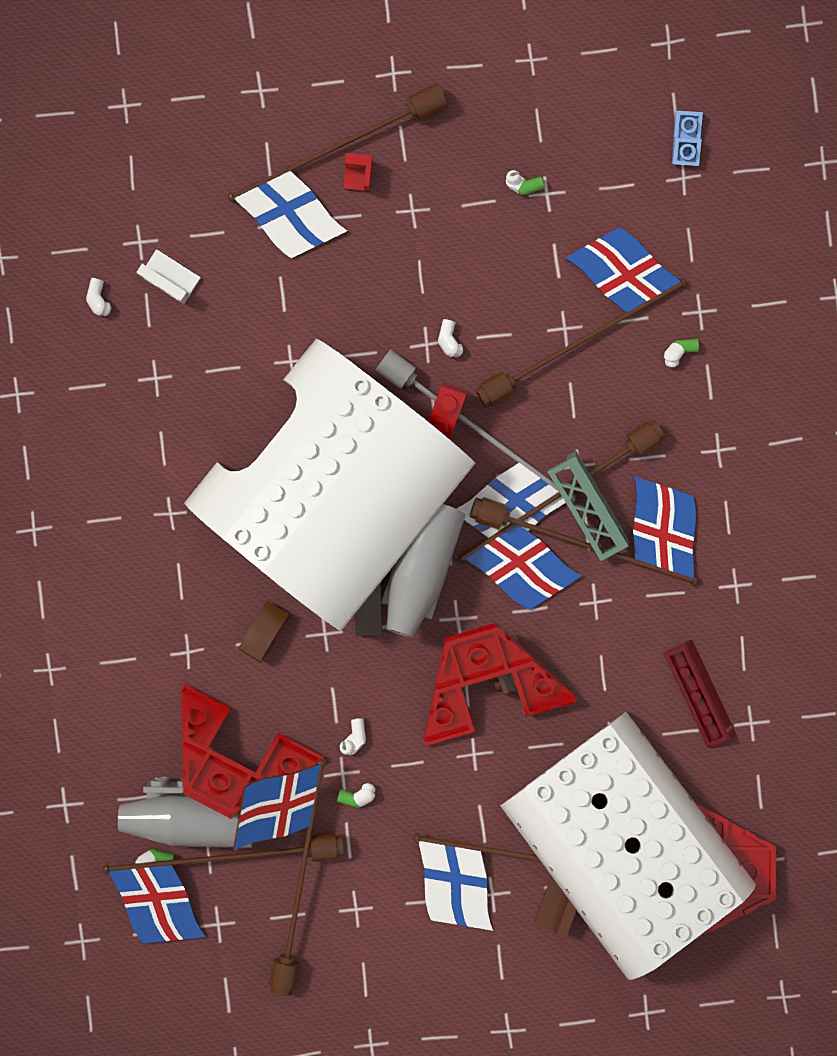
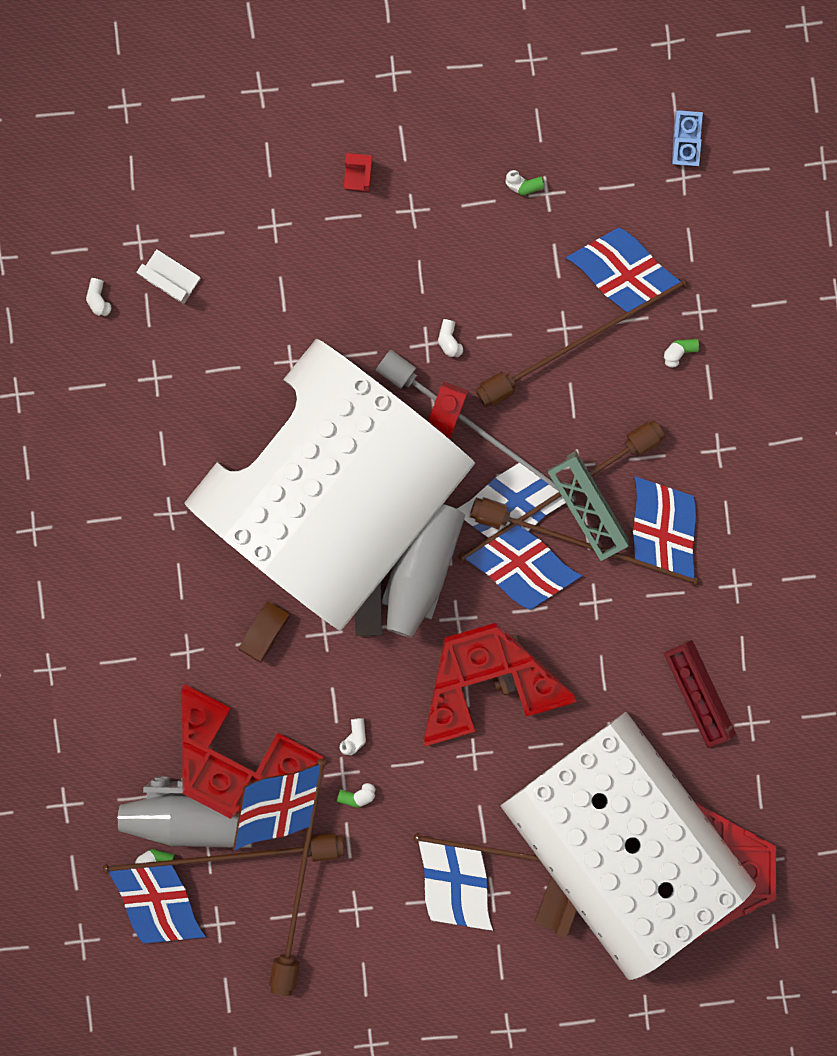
(291, 210): flag -> none

